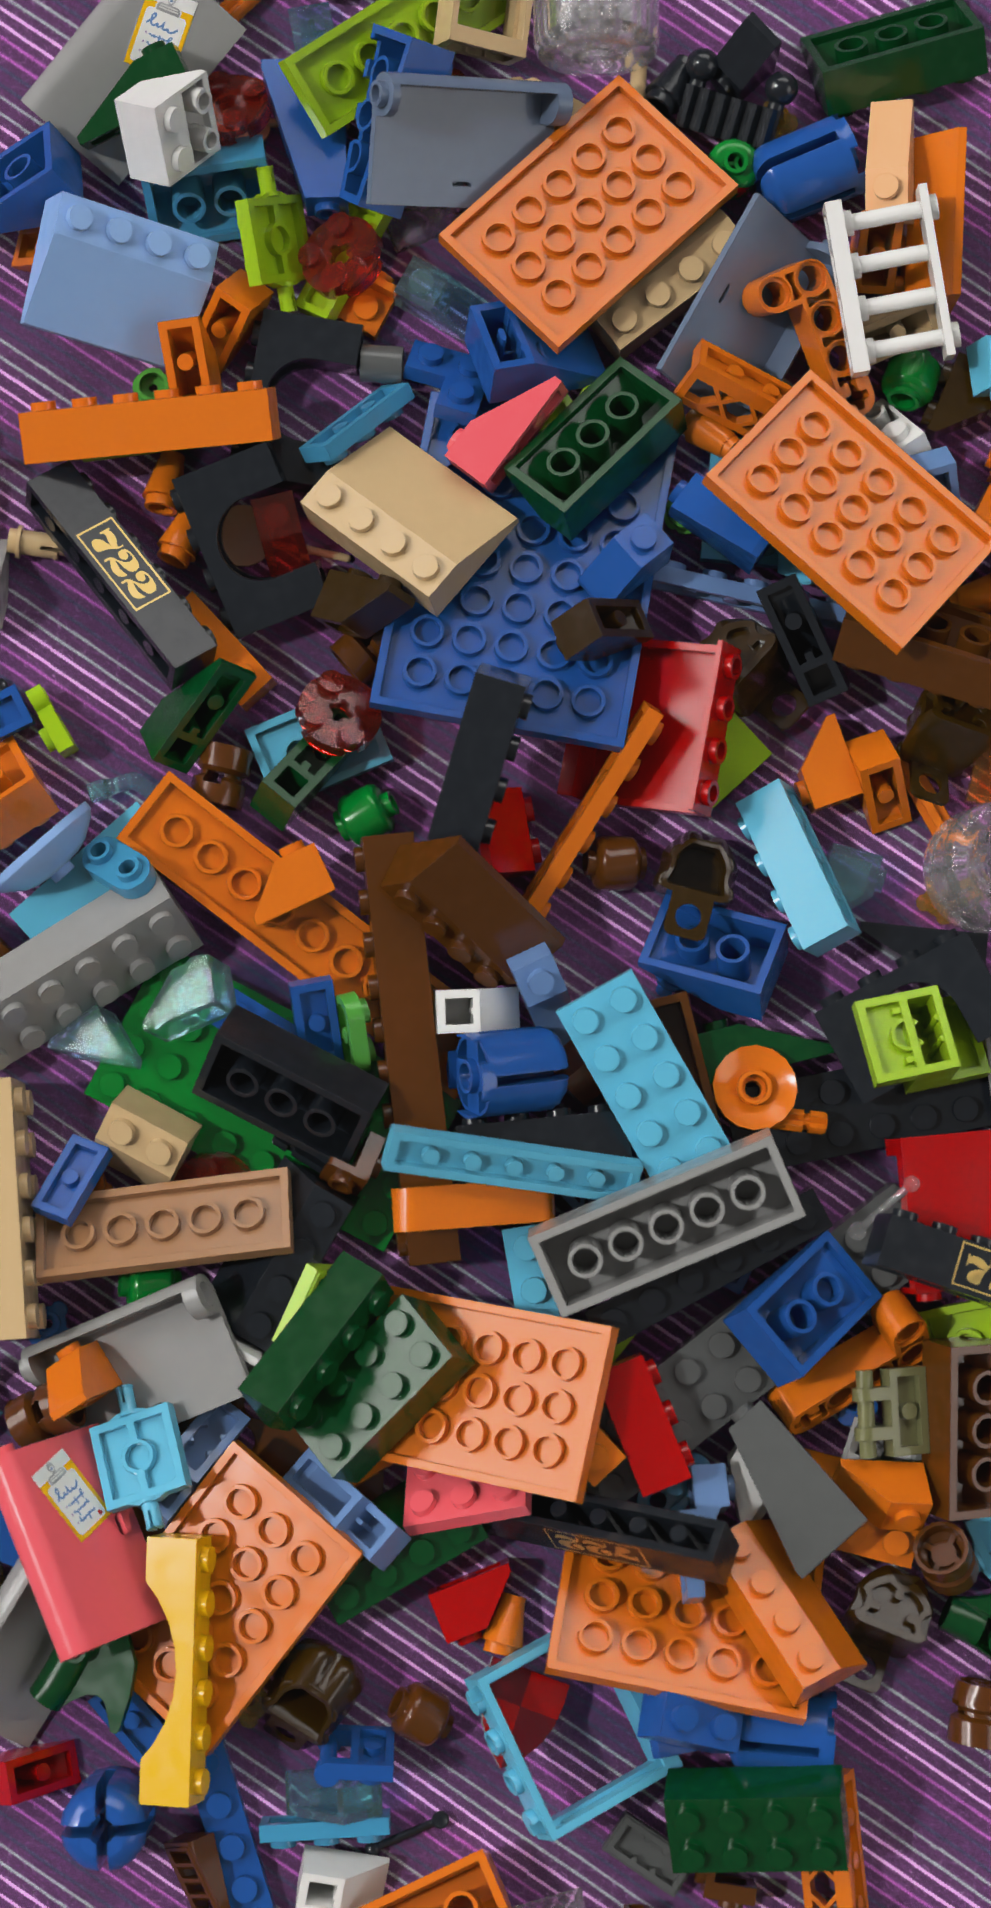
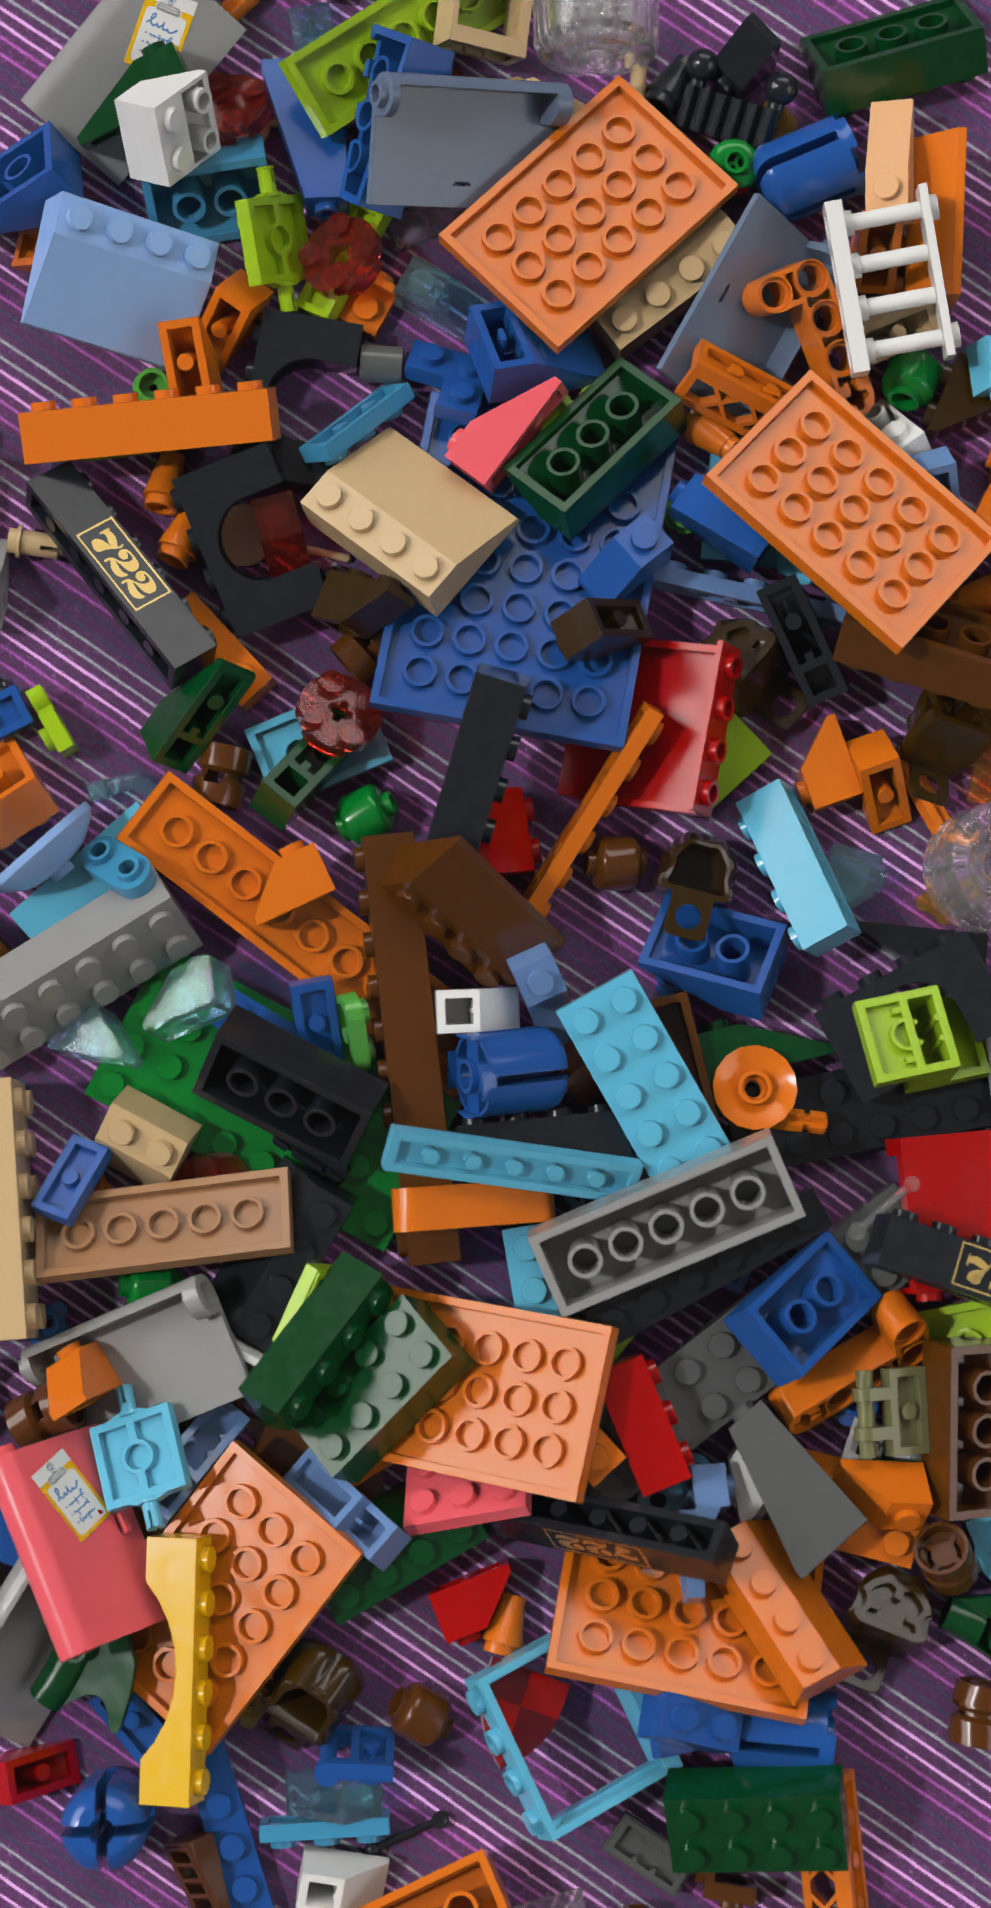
(352, 1178): reddish brown bracket -> none

